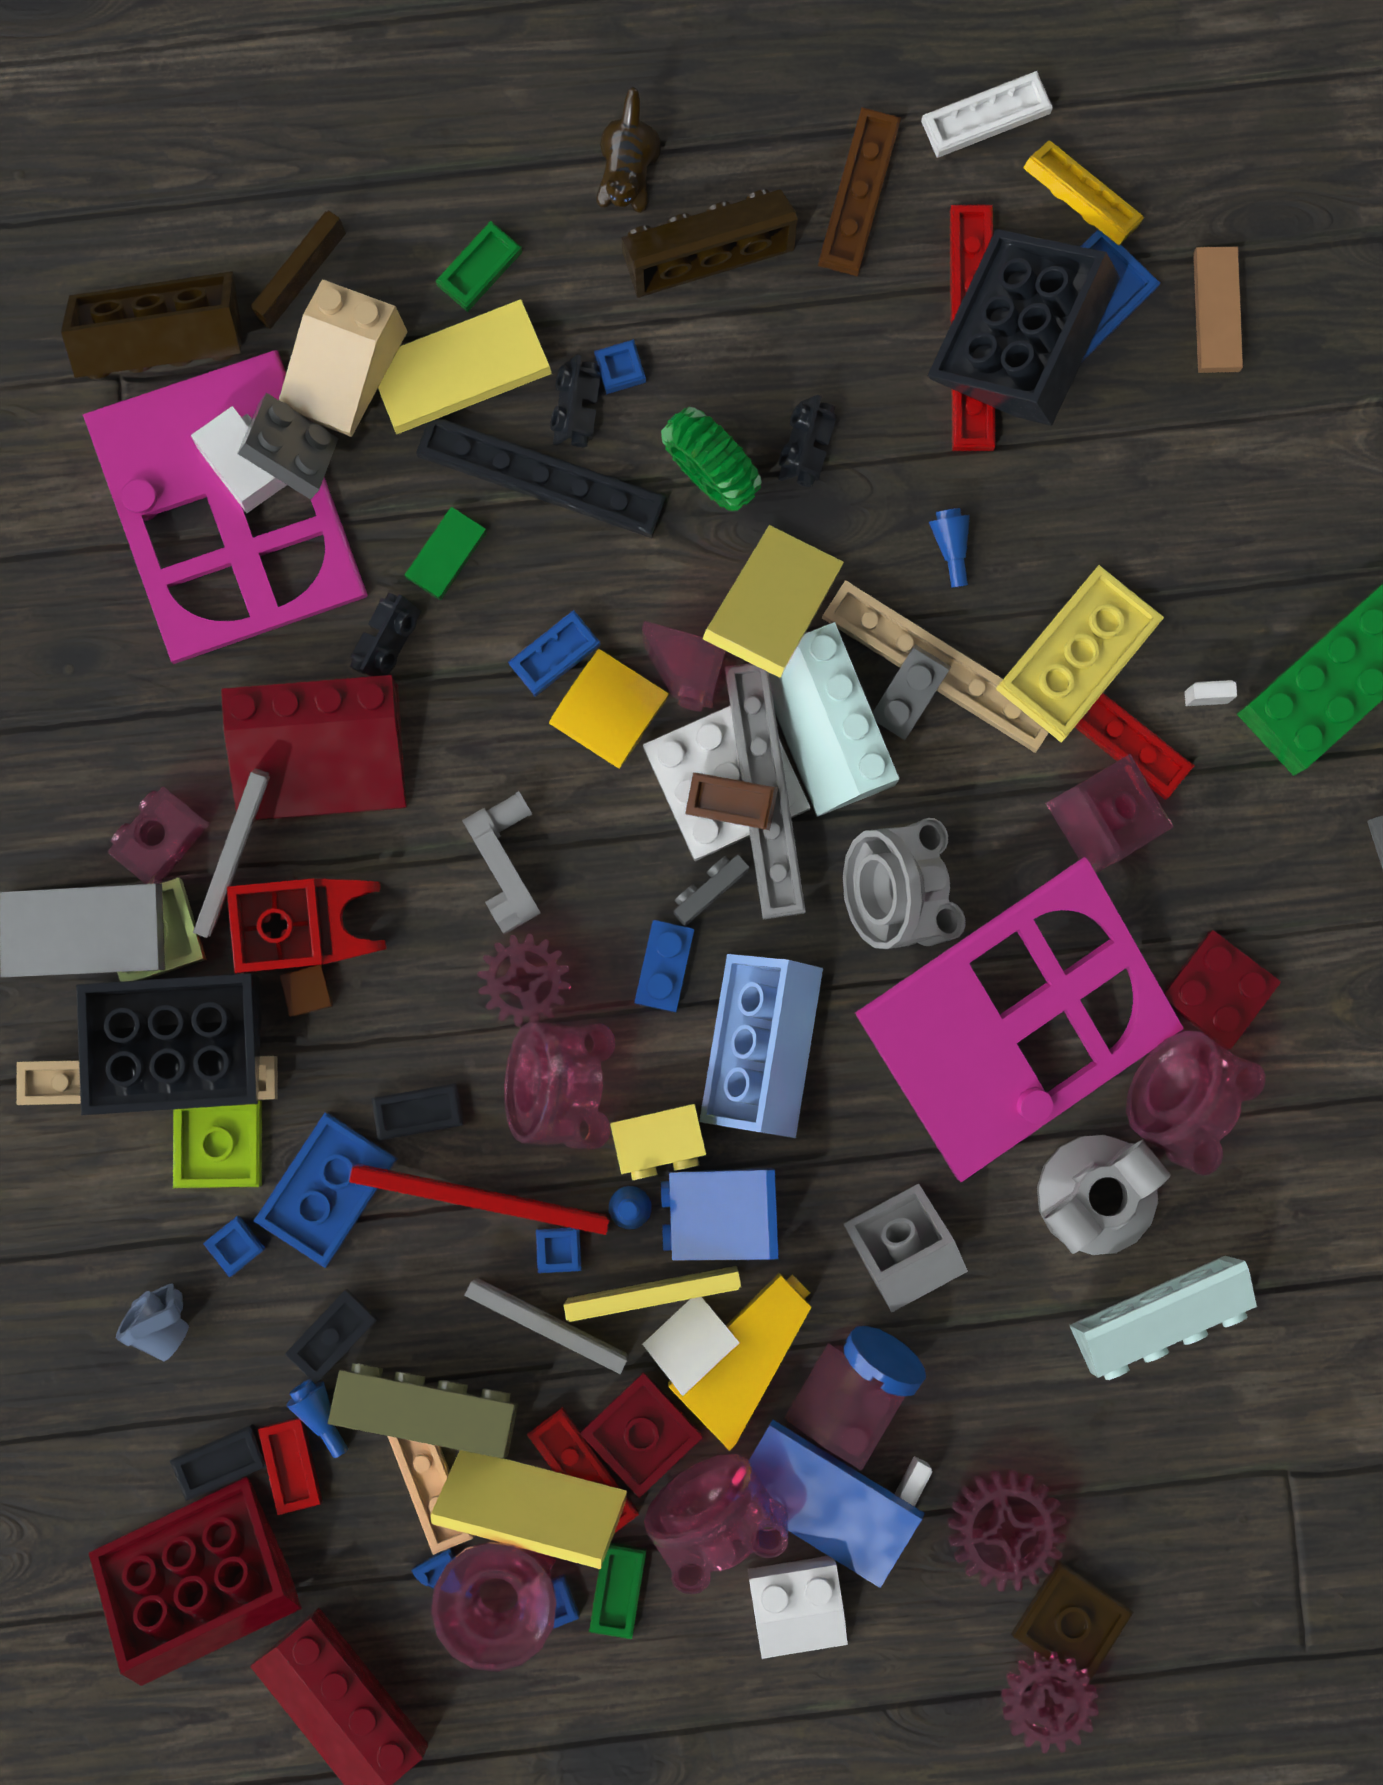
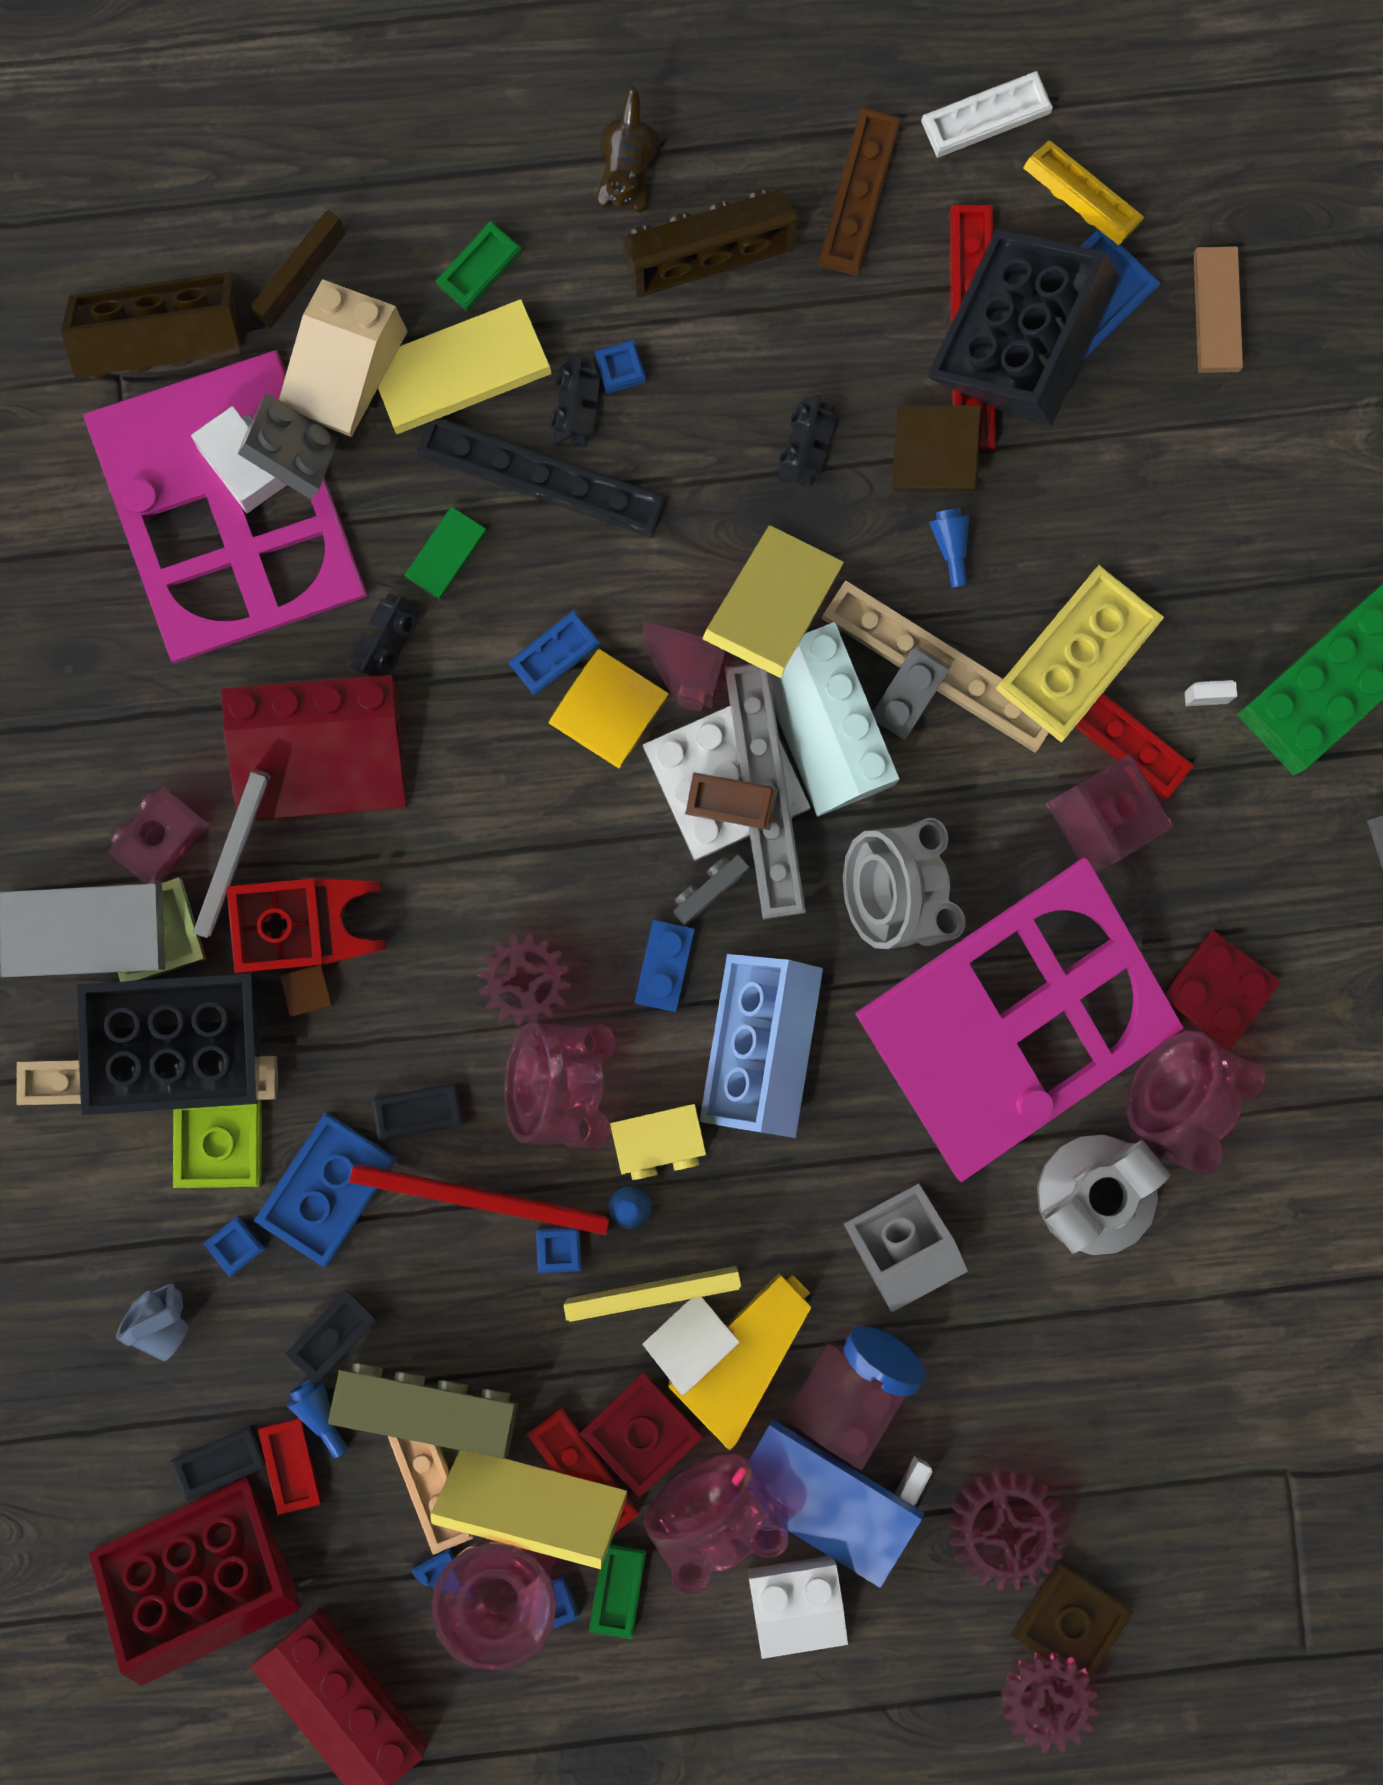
(515, 903): light grey beam -> none
(547, 1325): light grey tile -> none
(711, 458): green gear -> none
(721, 1214): slope -> none
(937, 449): none -> dark brown tile
(1165, 1316): light aqua slope -> none

